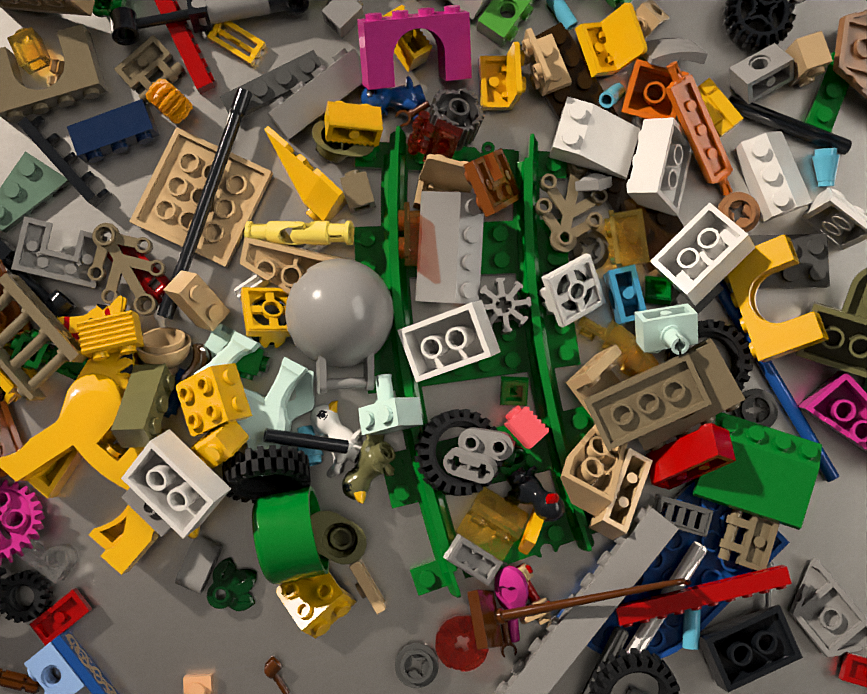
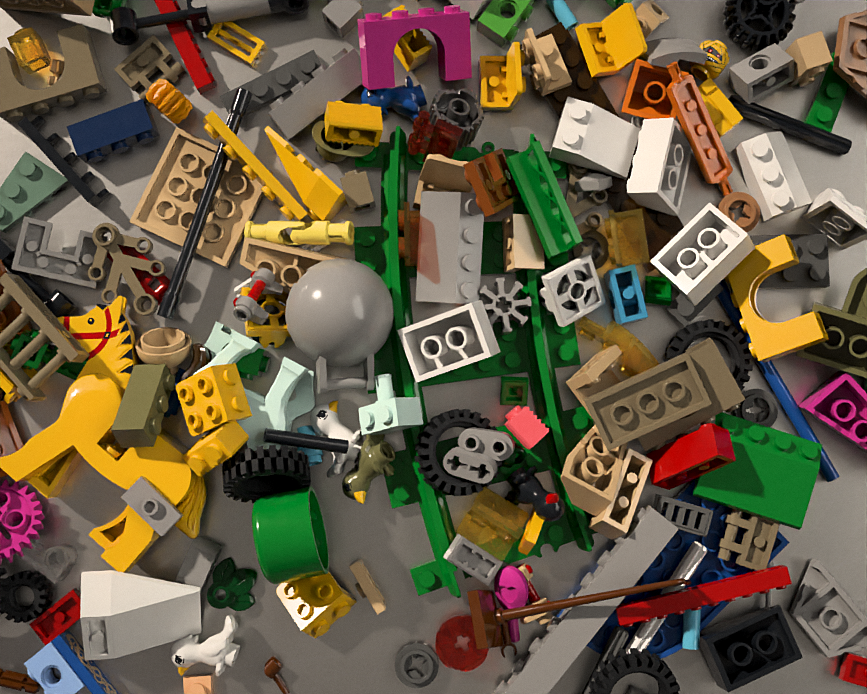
(110, 335): yellow brick -> none
(134, 613): none -> white wedge
(175, 483): white brick -> none
(197, 300): tan brick -> none
(214, 651): none -> white animal
(246, 306): none -> light grey piece
(253, 167): none -> yellow plate
(338, 537): olive piece -> none
(412, 113): reddish brown hand -> none
(521, 244): none -> tan panel
(544, 200): none -> green fence
(612, 95): medium azure axle -> none
(667, 328): light aqua brick -> none
(715, 62): none -> yellow head
(826, 166): medium azure cone -> none

